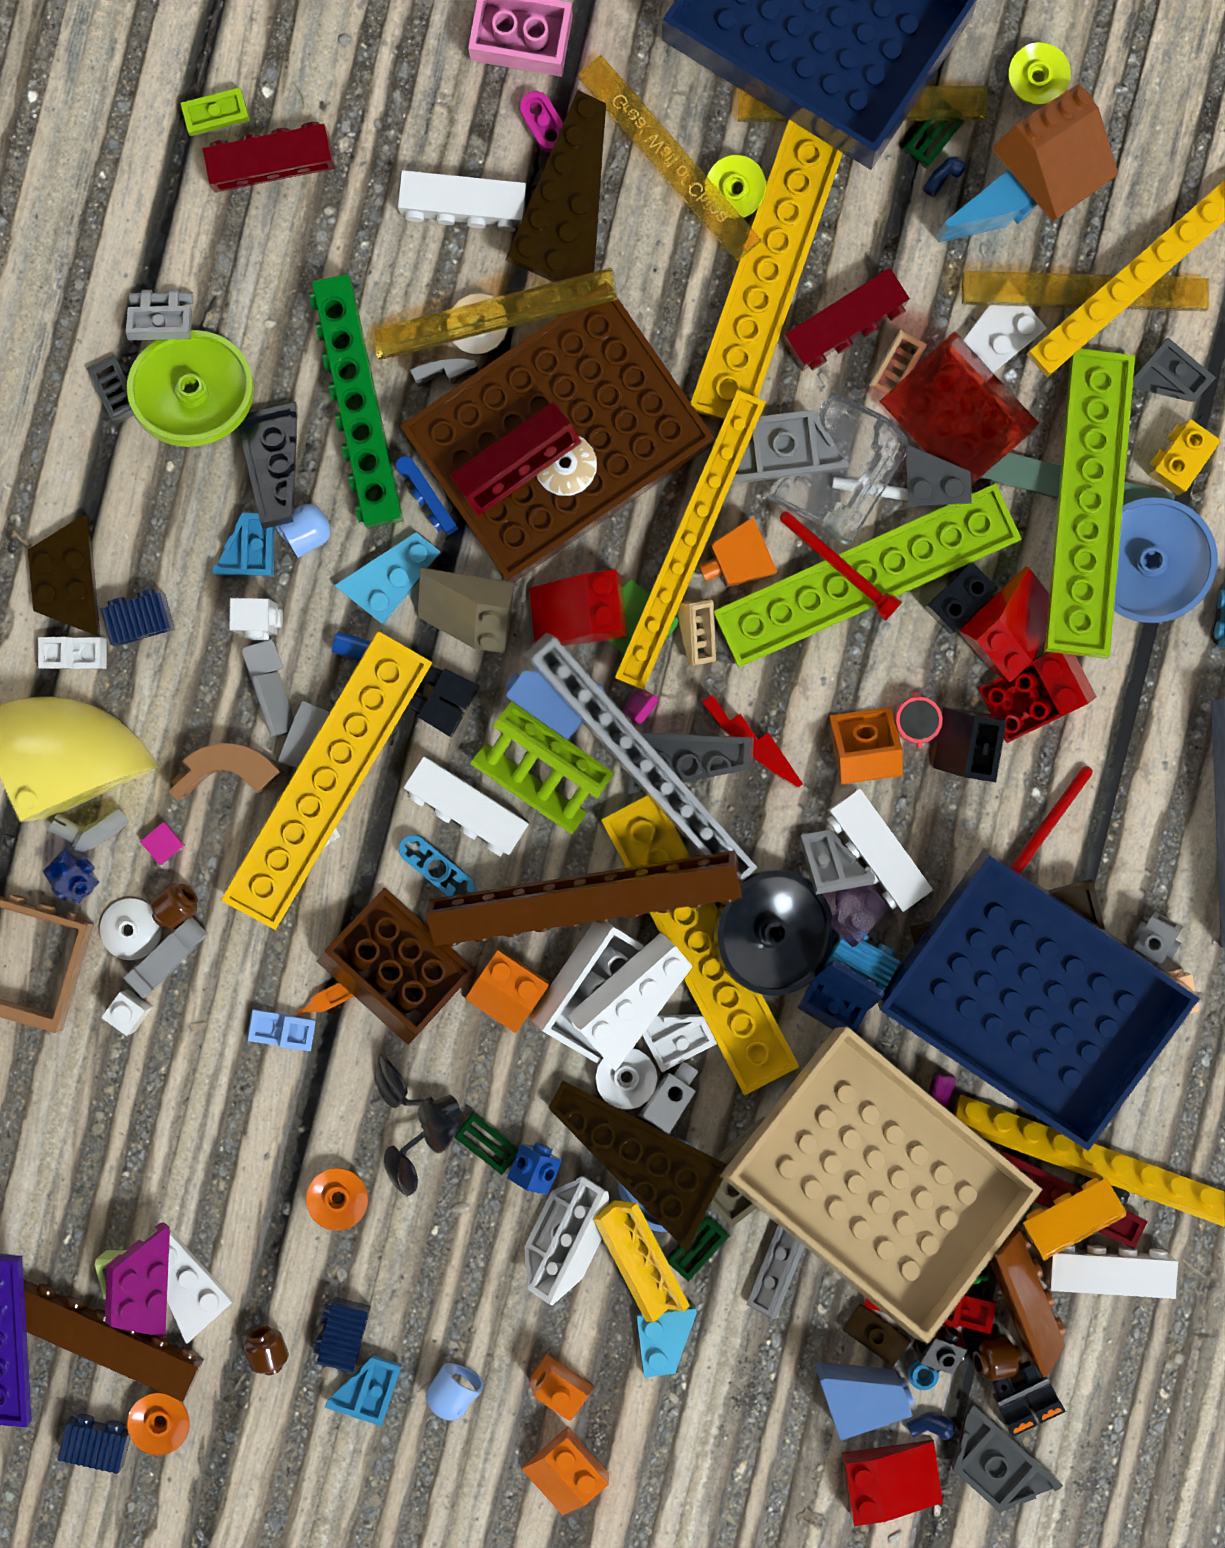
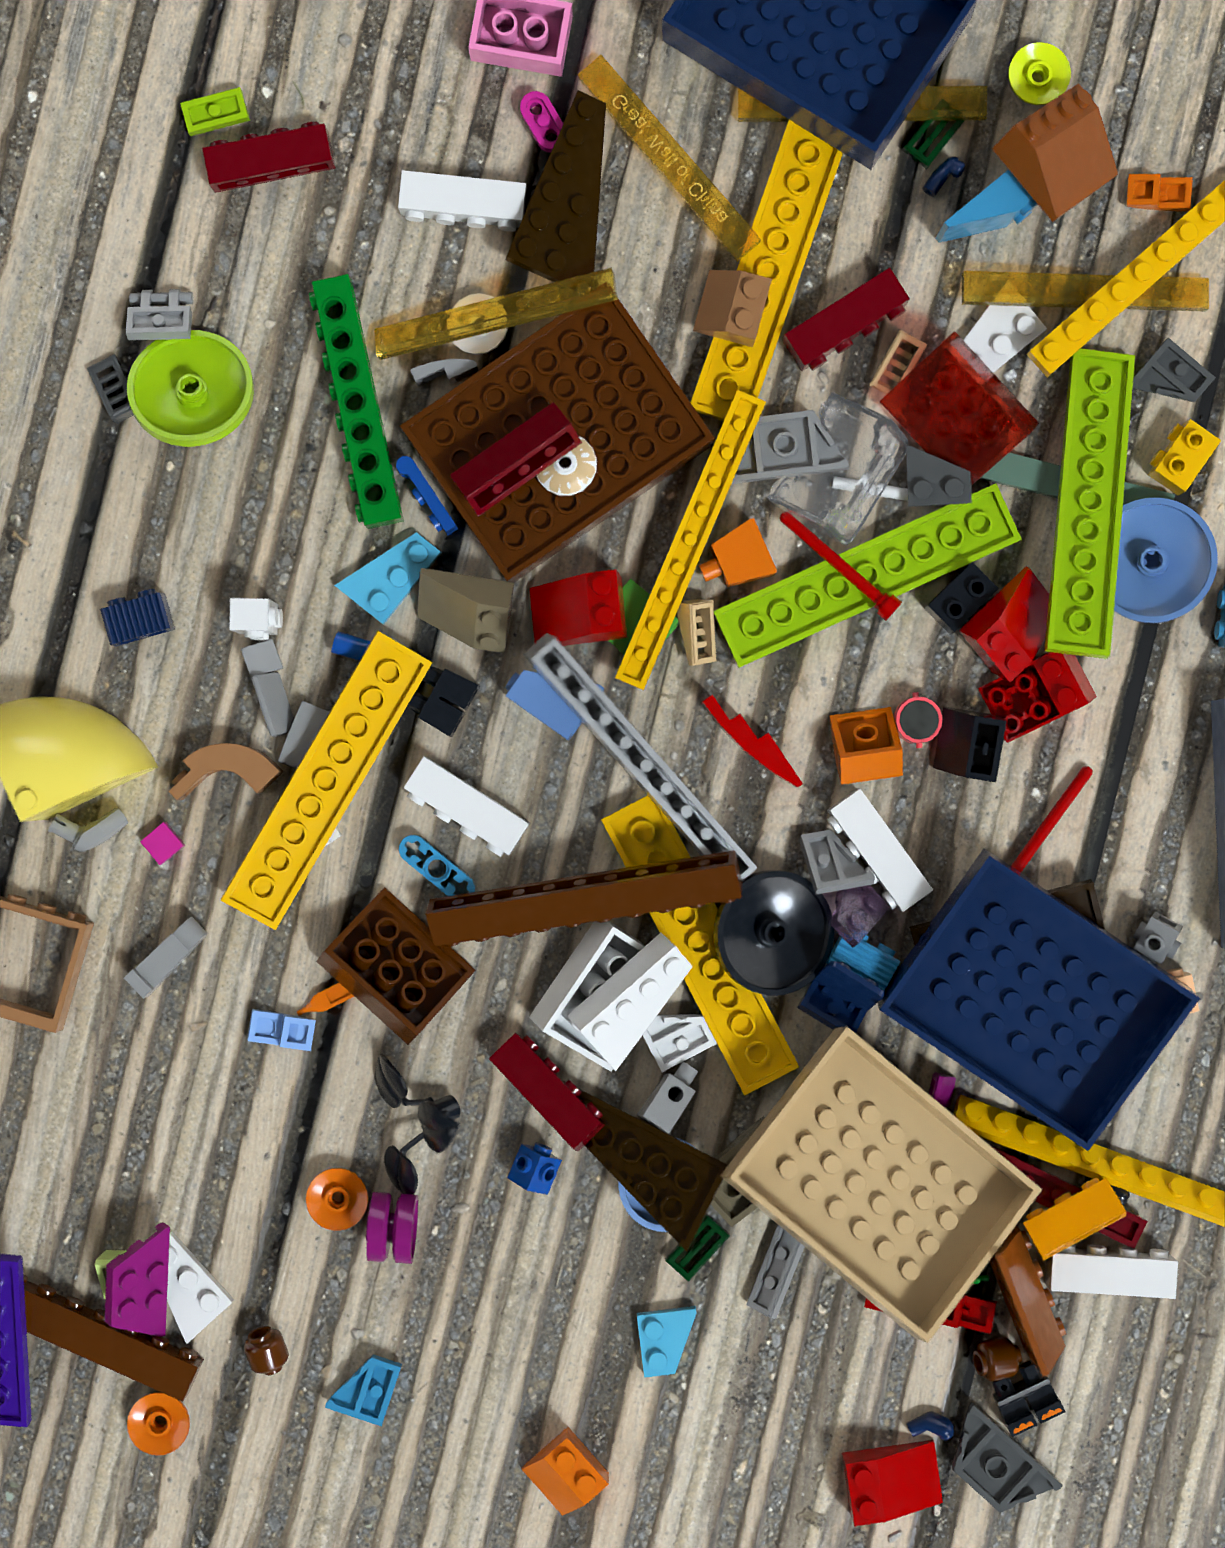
(65, 577): dark brown wing -> none
(71, 876): clear blue brick -> none
(72, 653): white slope -> none
(94, 1443): dark blue brick -> none
(127, 1012): white brick -> none
(145, 931): white dish -> none
(174, 905): reddish brown head -> none
(248, 549): dark azure wing -> none
(270, 455): black wing -> none
(307, 530): light blue helmet -> none
(342, 1335): dark blue brick -> none
(389, 1227): none -> magenta wheel
(449, 1398): light blue helmet -> none
(494, 1133): dark green tile -> none
(507, 990): orange slope -> none
(547, 1092): none -> dark red brick
(553, 750): lime fence -> none
(560, 1388): orange torso -> none
(564, 1239): white wedge -> none
(627, 1094): white dish -> none
(639, 705): dark pink slope -> none
(639, 1261): yellow fence -> none
(699, 756): dark grey wing -> none
(732, 306): none -> medium nougat slope
(742, 170): neon yellow dish -> none
(863, 1397): medium blue slope -> none
(876, 1334): dark brown plate -> none
(922, 1383): dark azure plate -> none
(943, 1351): black brick -> none
(1159, 192): none -> orange slope

